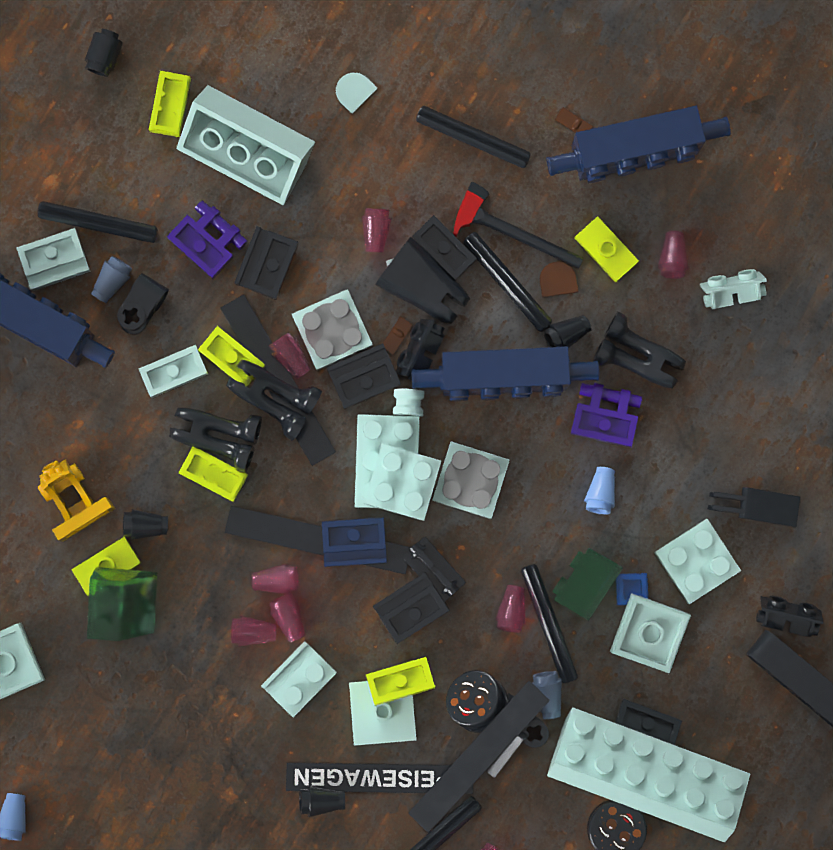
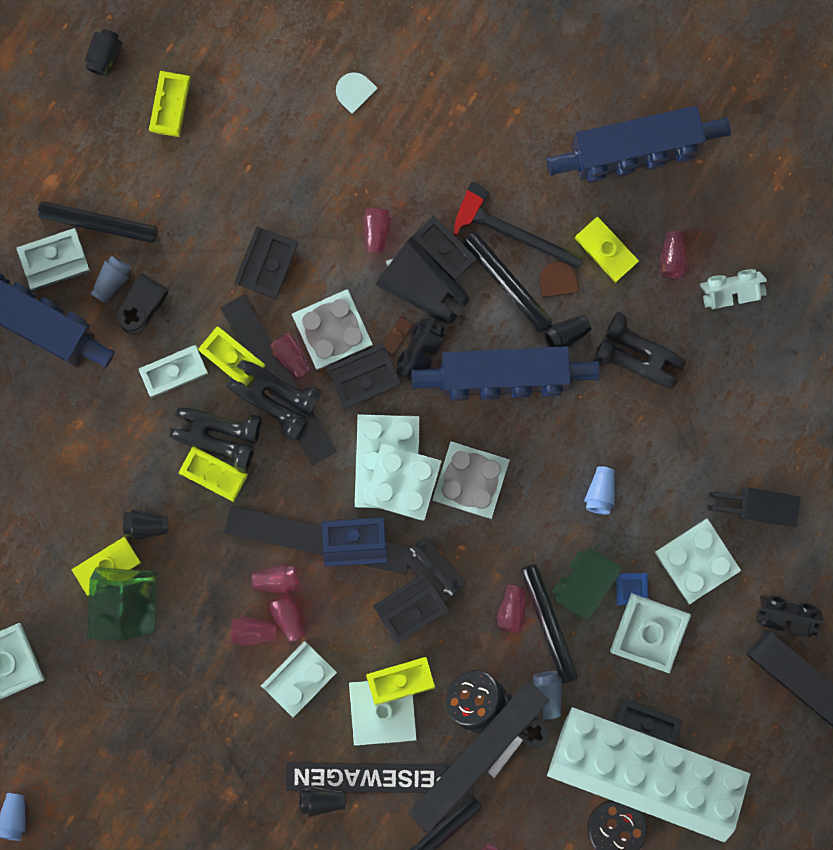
(59, 477): yellow tile -> none
(200, 245): dark purple plate -> none
(244, 144): light aqua slope -> none
(408, 402): light aqua wheel -> none
(473, 136): black axle -> none
(572, 121): reddish brown piece -> none
(602, 423): dark purple plate -> none

